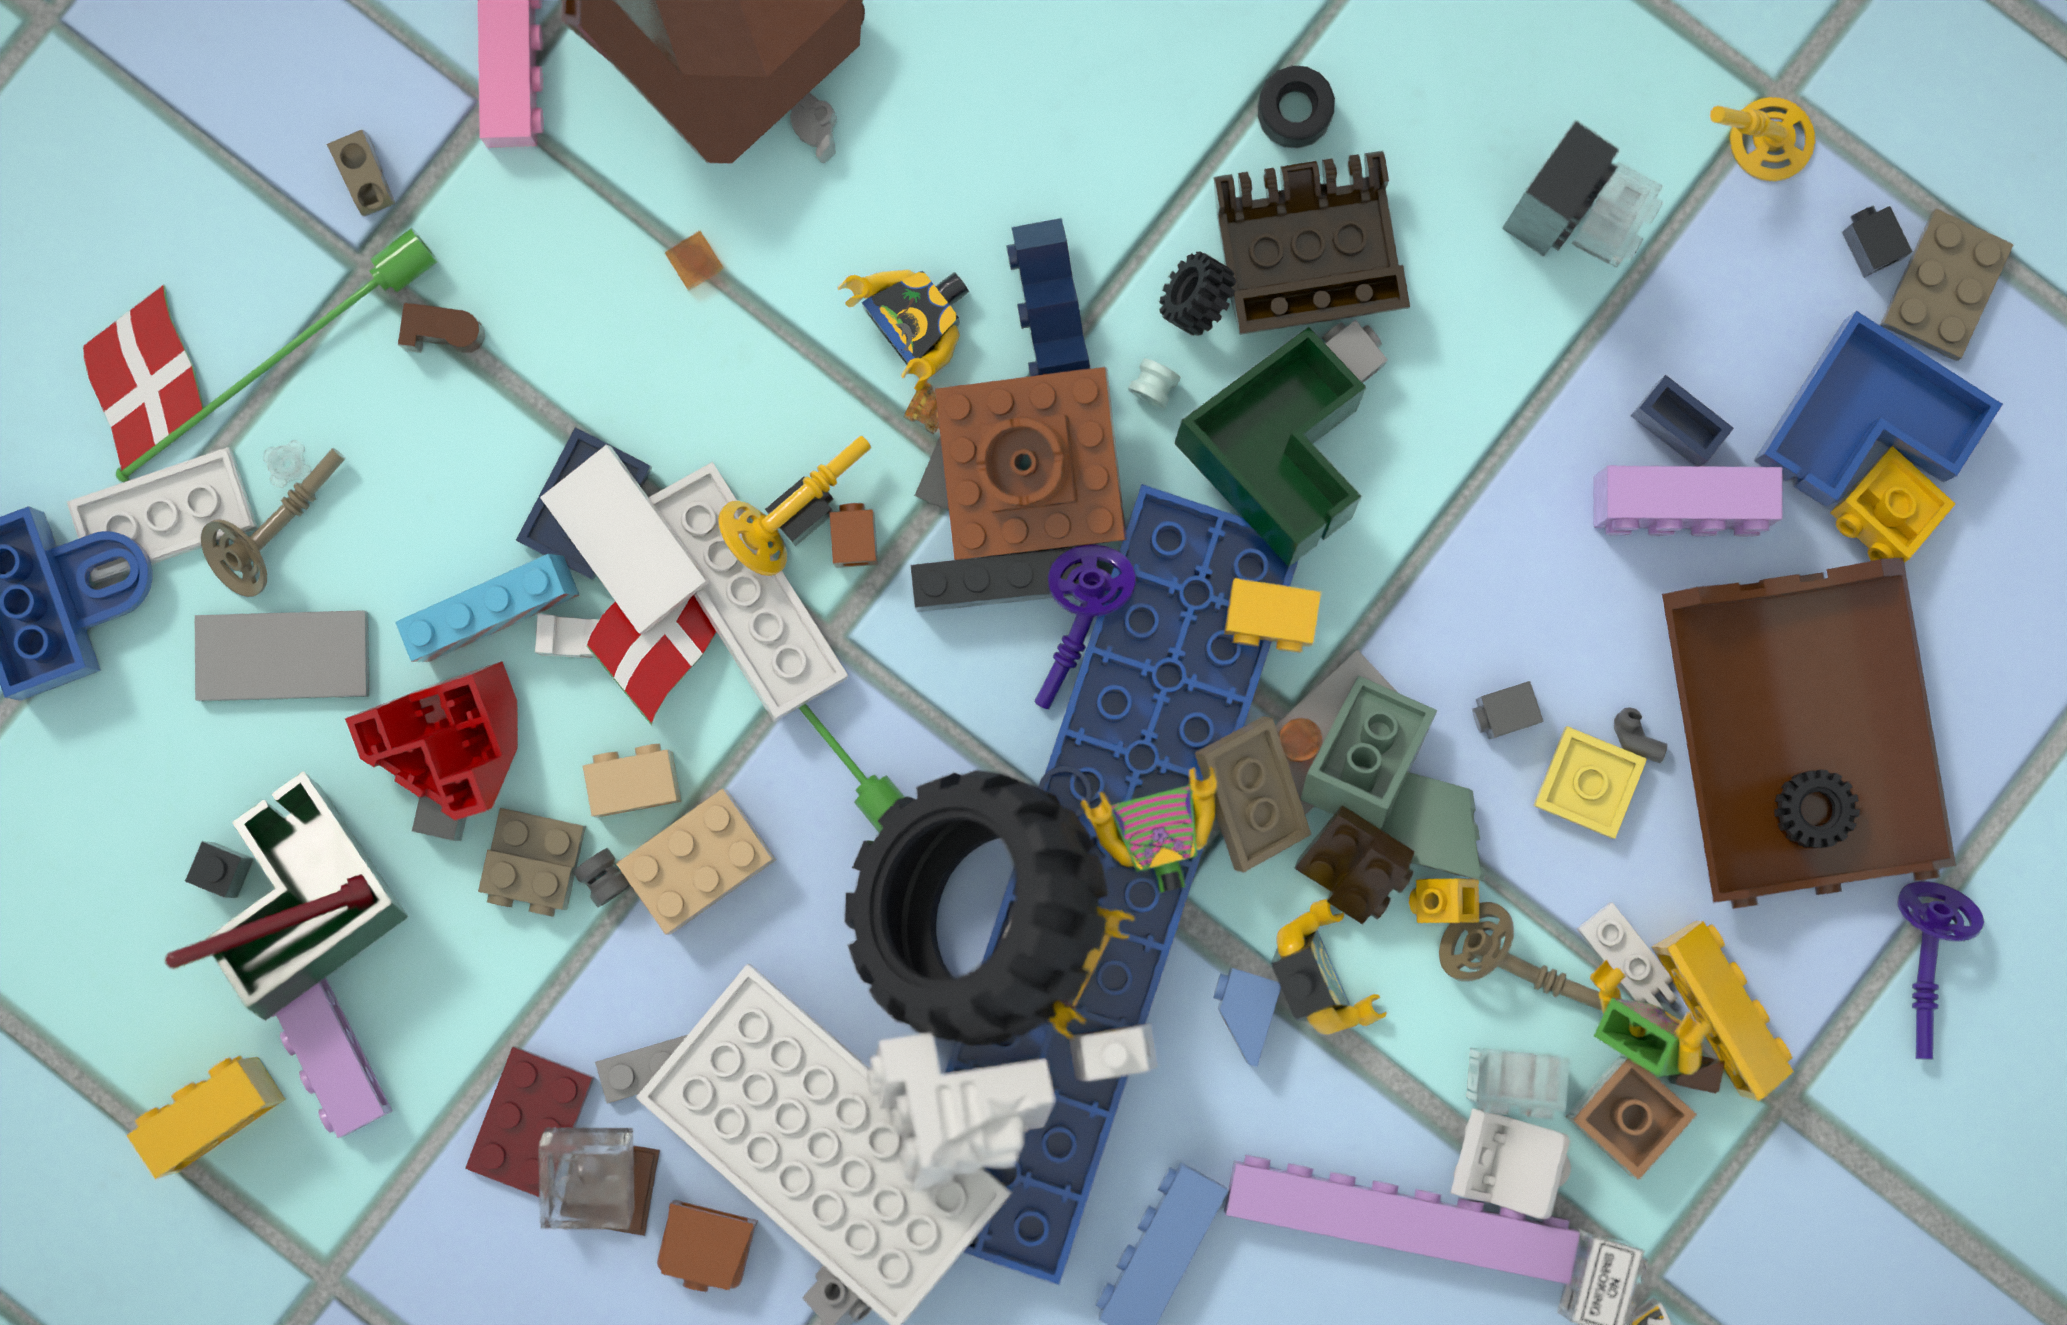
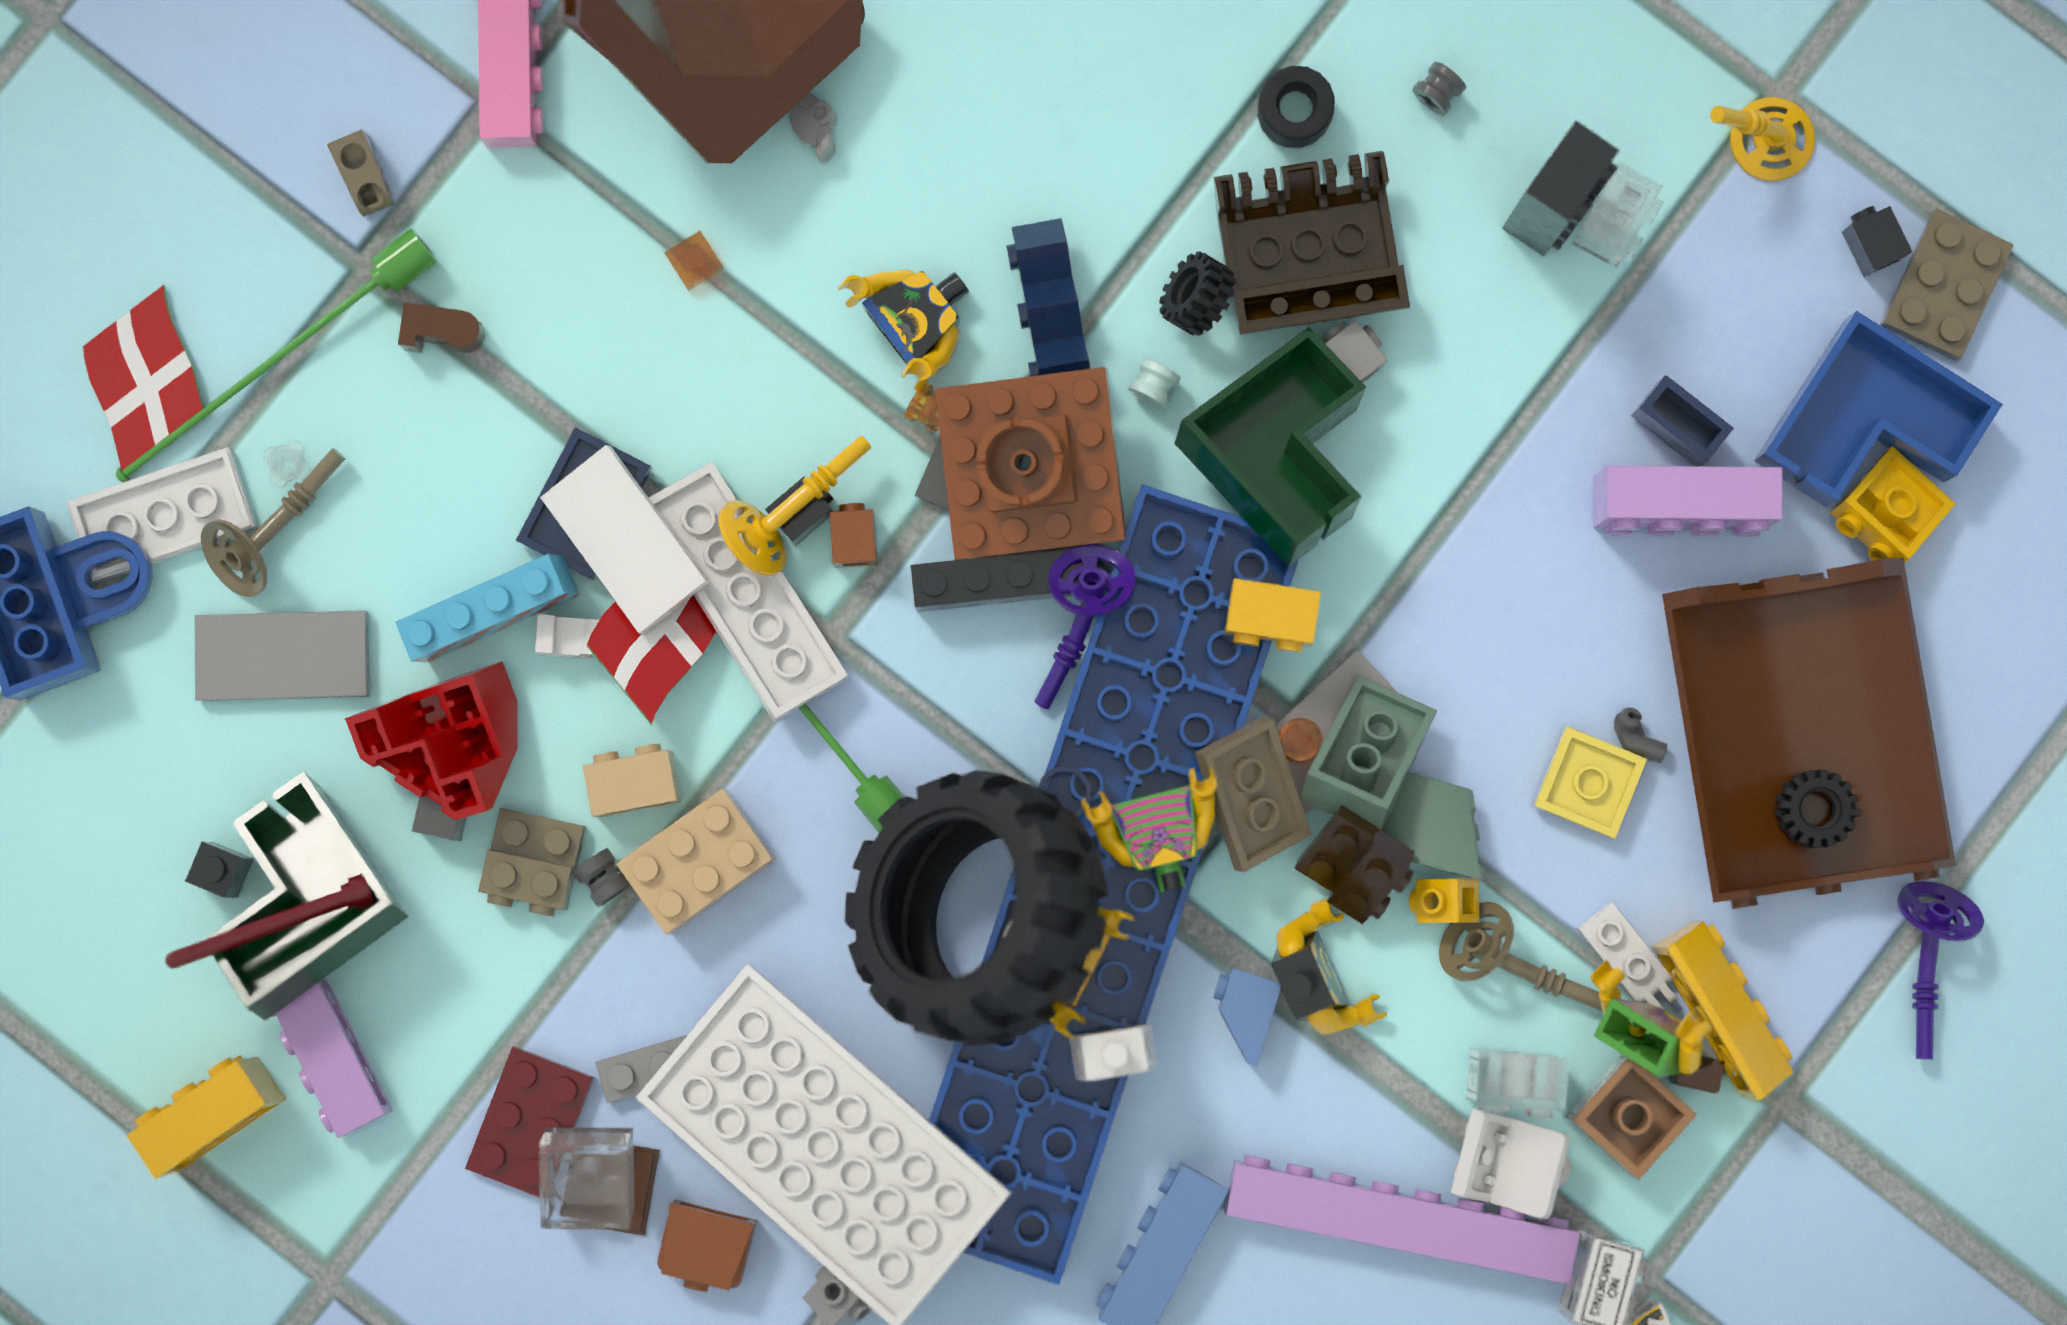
(956, 1118): white brick -> none
(1439, 88): none -> dark grey wheel
(1507, 710): dark grey brick -> none

